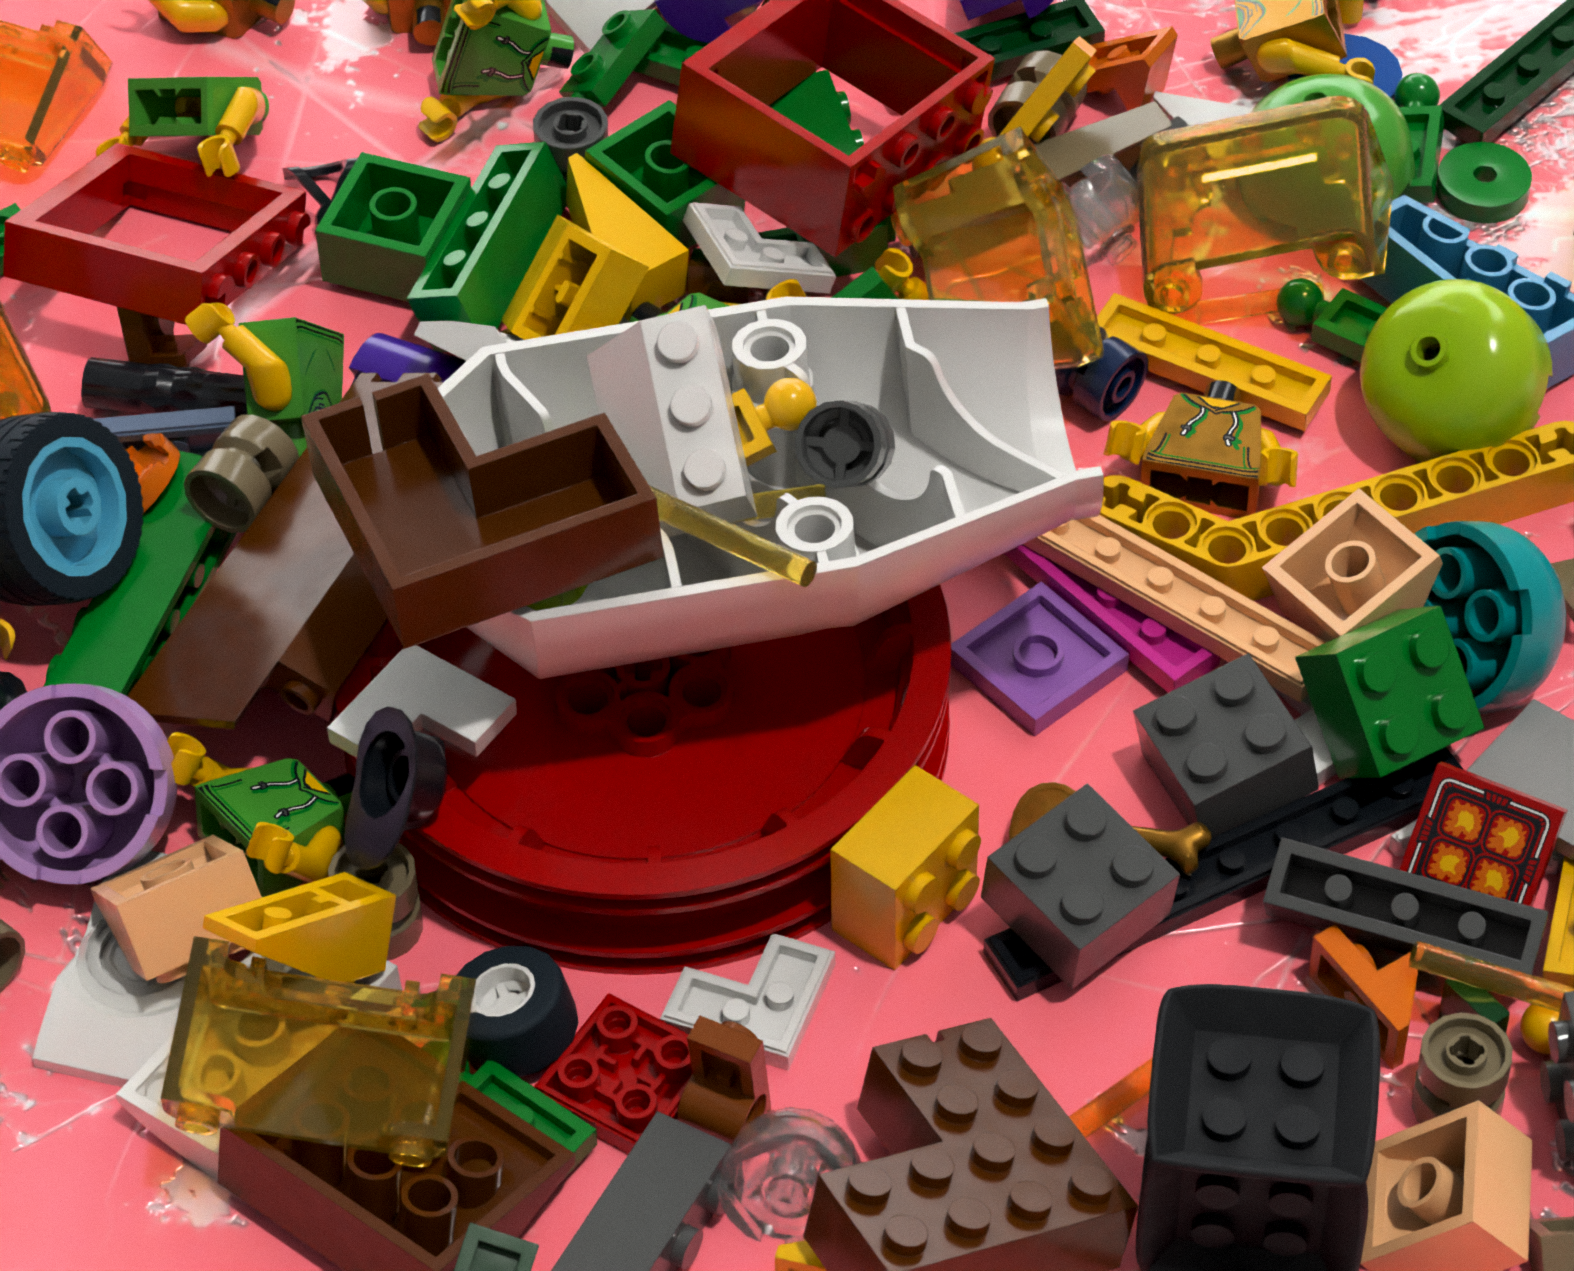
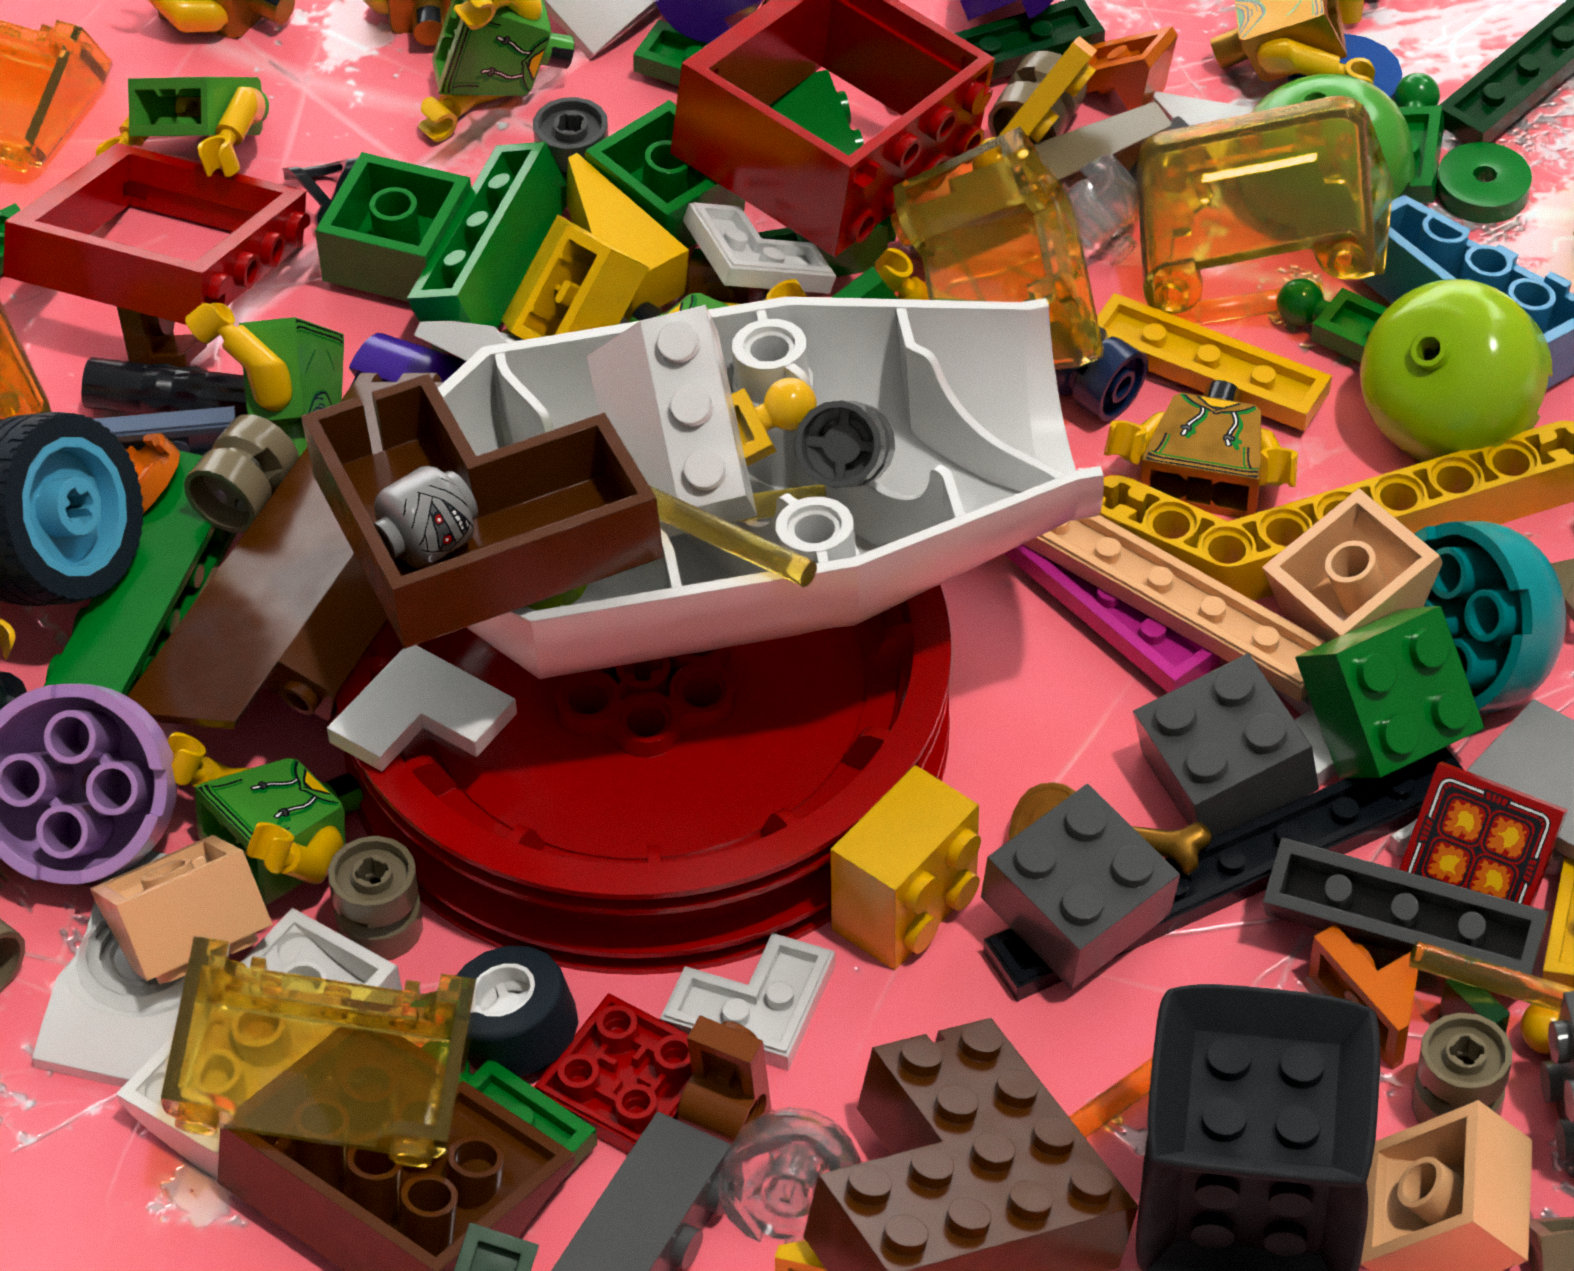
(323, 928): yellow slope -> none
(395, 786): black piece -> none
(425, 516): none -> light grey head
(614, 56): green plate -> none
(1038, 658): medium lavender tile -> none

